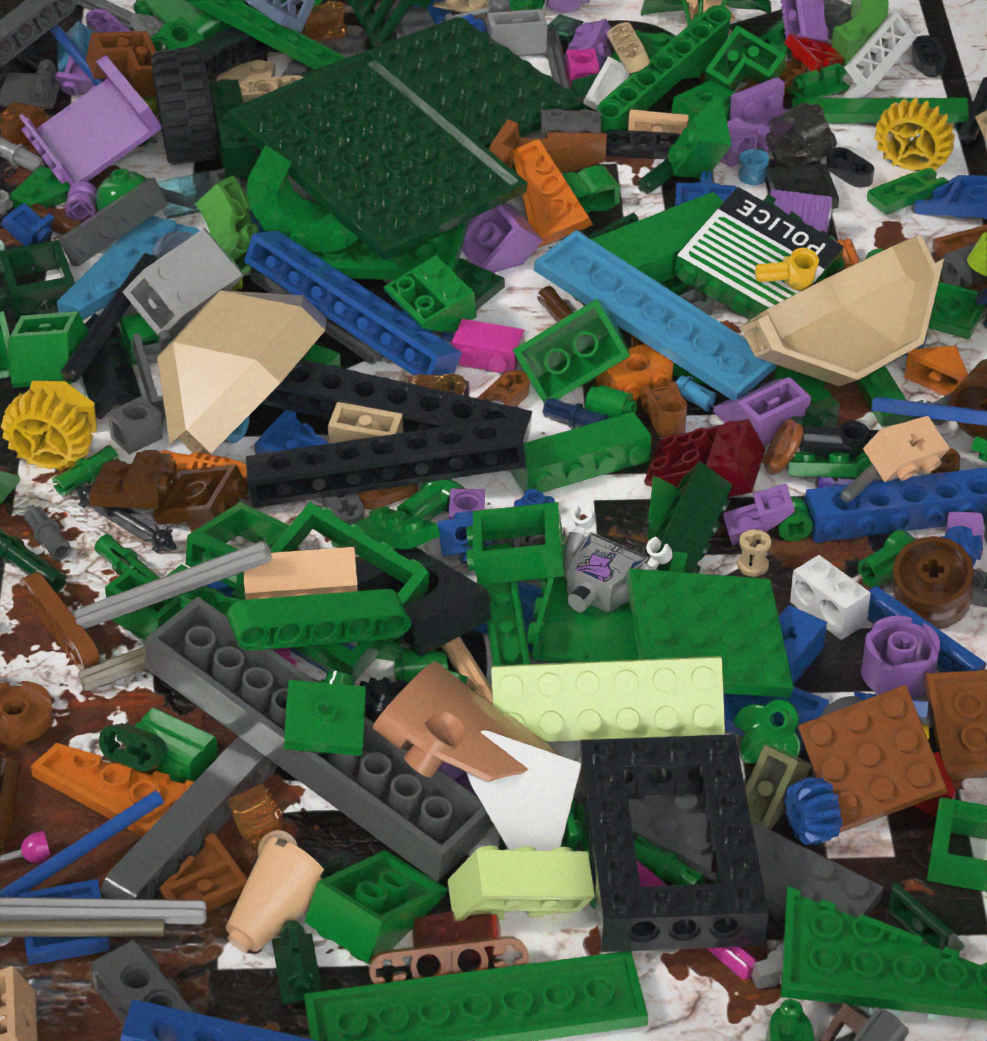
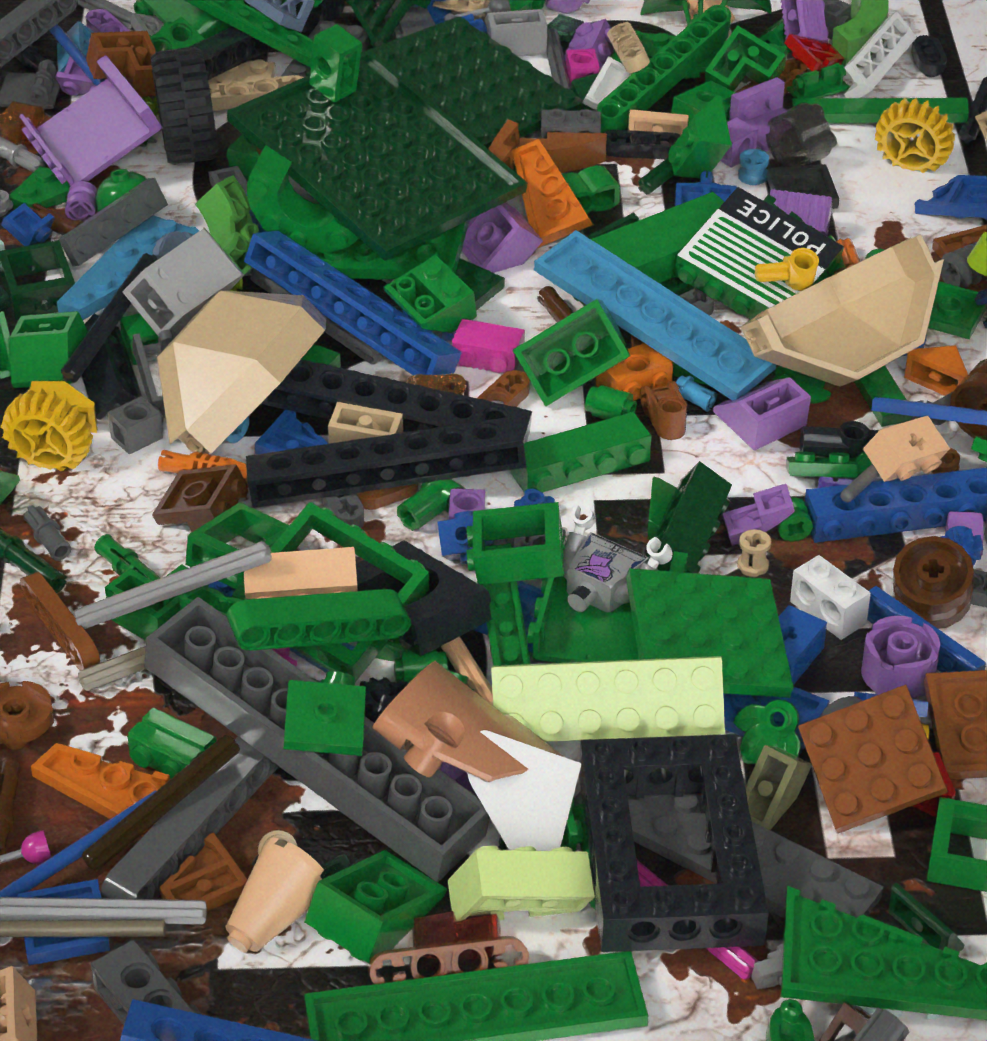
(84, 471): green pin -> none
(131, 521): black wheel -> none
(134, 740): dark green beam -> none
(135, 484): reddish brown plate -> none
(160, 802): none -> dark brown axle
(183, 193): clear light blue piece -> none
(234, 147): dark green brick -> none
(256, 814): clear orange brick -> none
(295, 963): dark green hinge -> none
(323, 23): clear orange piece -> none
(335, 63): none -> green brick
(397, 528): green wing -> none
(573, 415): dark blue axle -> none
(666, 864): green pin -> none
(727, 449): dark red slope -> none
(783, 446): dark orange piece -> none
(813, 811): blue gear -> none
(821, 414): dark green plate -> none
(850, 167): black beam -> none
(878, 567): green piece -> none
(905, 190): green hinge -> none

